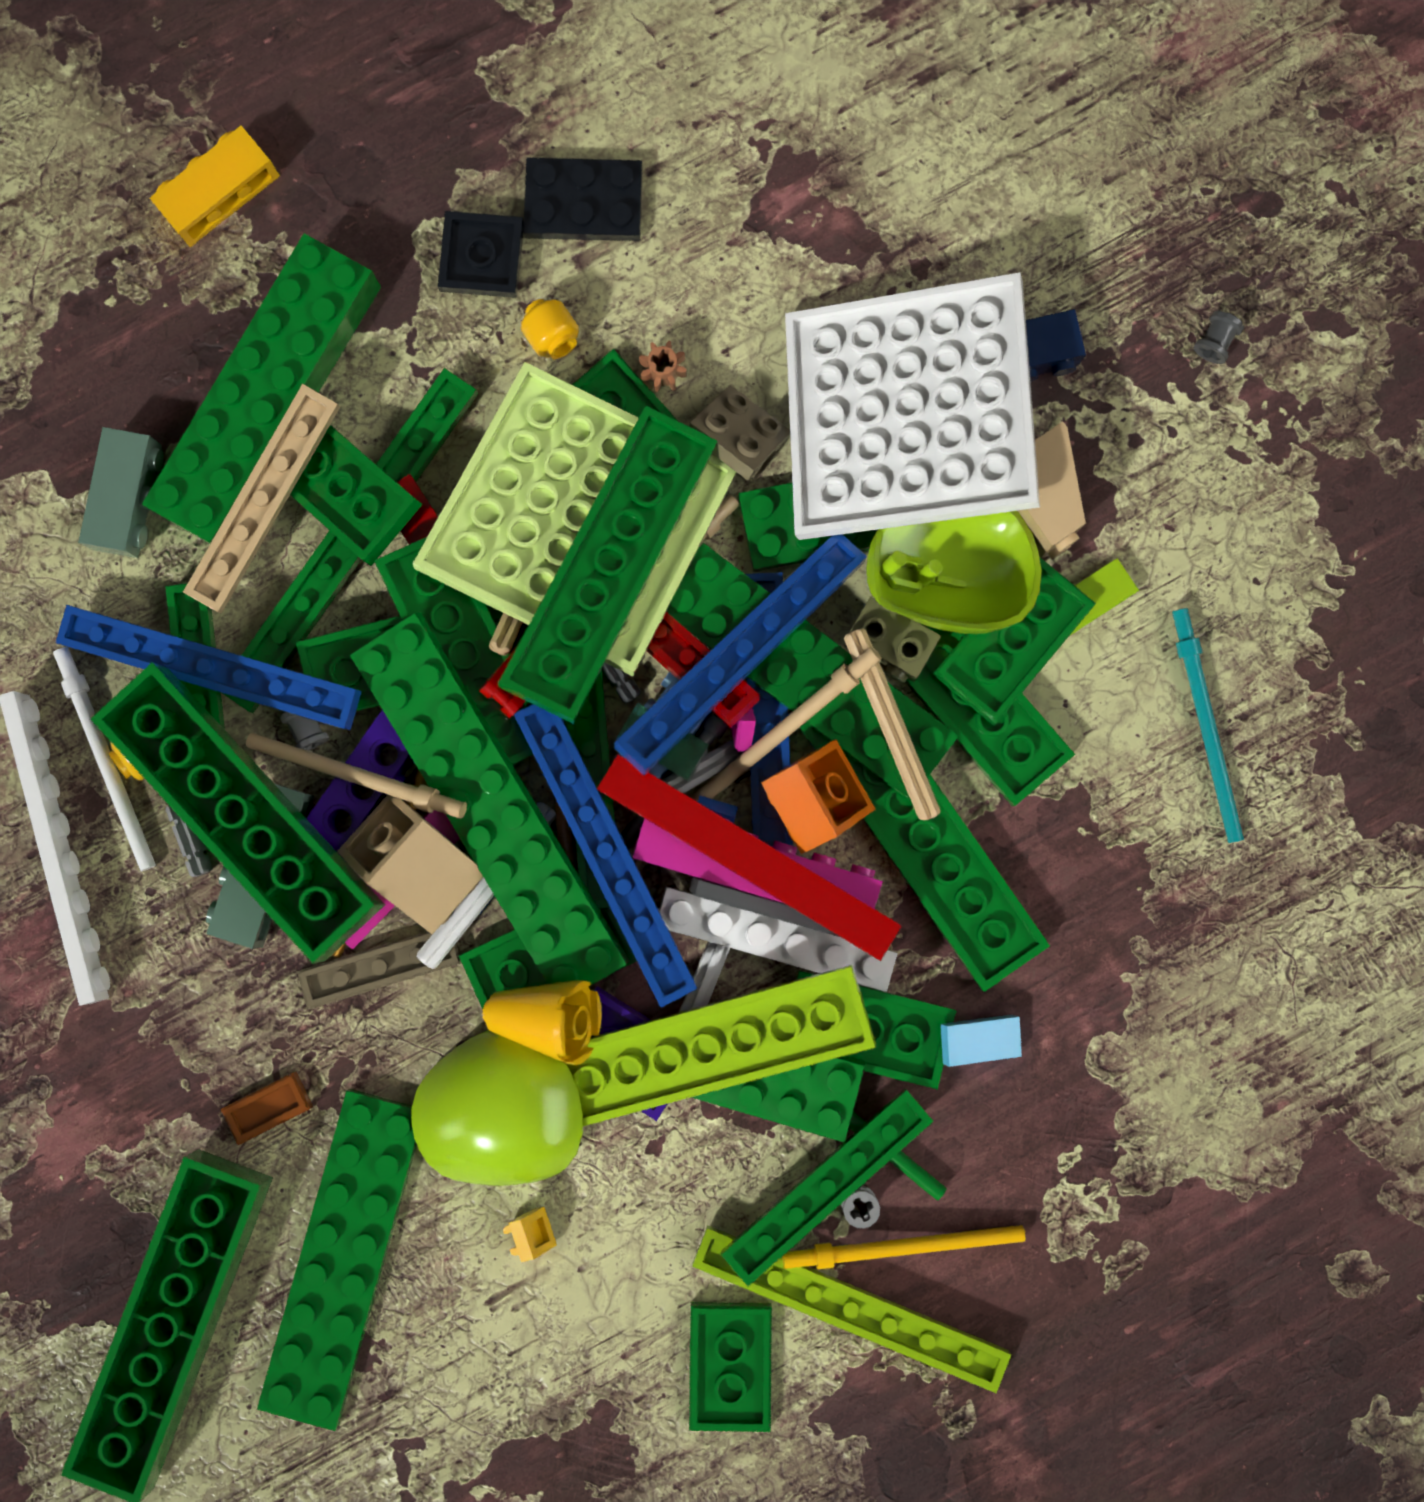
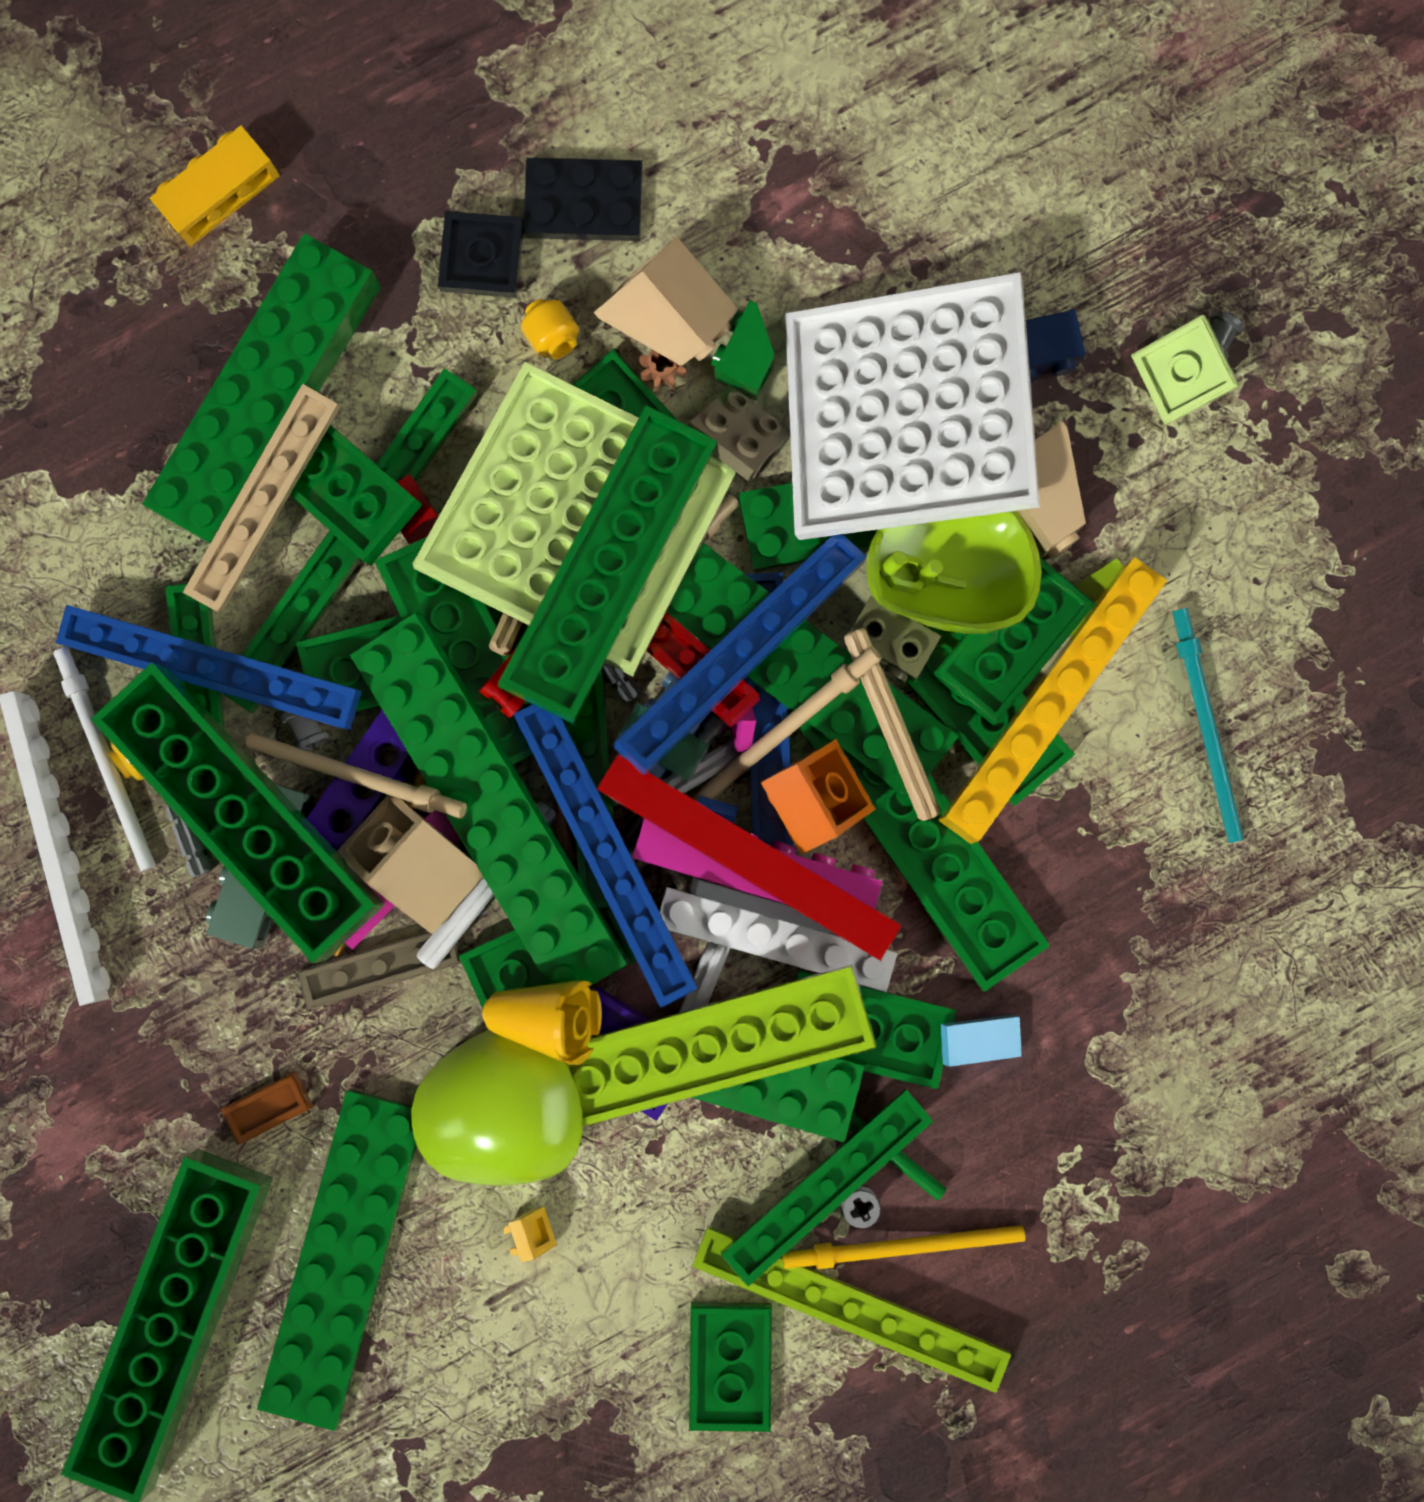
(119, 485): sand green brick -> none
(670, 306): none -> tan slope
(748, 355): none -> green slope
(1052, 701): none -> yellow brick
(1185, 370): none -> yellowish green tile

